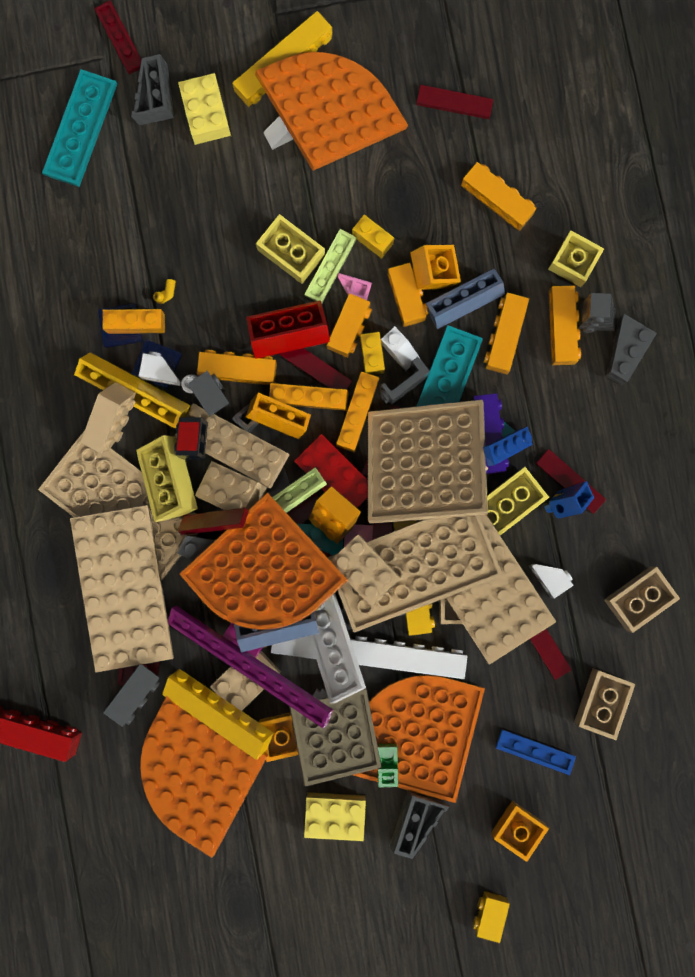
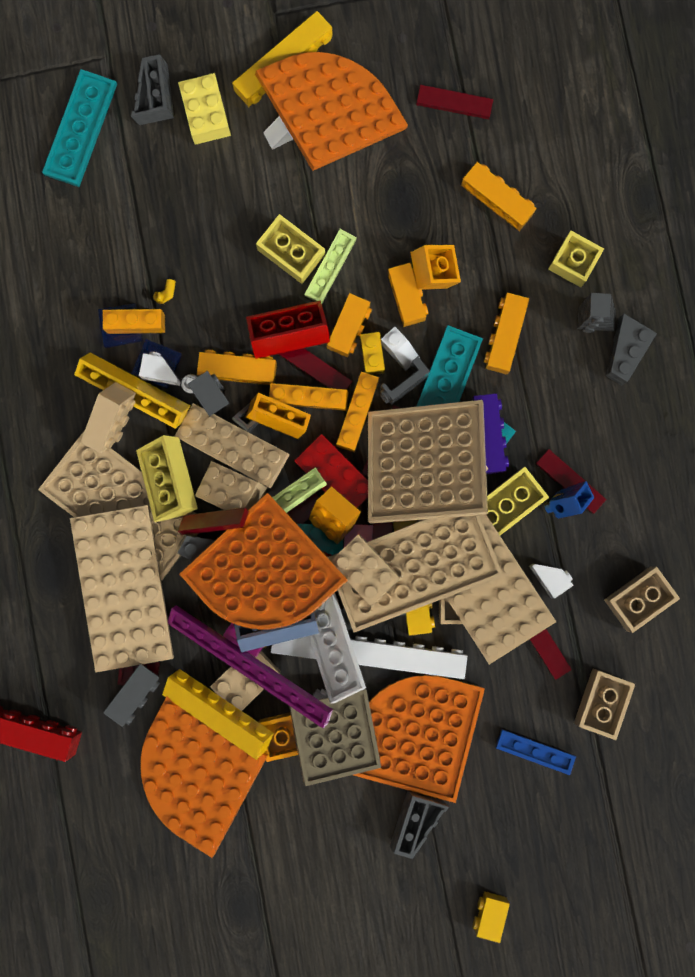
(119, 37): dark red tile -> none
(191, 438): brick -> none
(335, 816): light yellow brick -> none
(355, 286): bright pink tile -> none
(373, 236): yellow brick -> none
(389, 765): green slope -> none
(465, 298): sand blue brick -> none
(507, 446): blue plate -> none
(519, 831): light orange brick -> none
(564, 325): light orange brick -> none

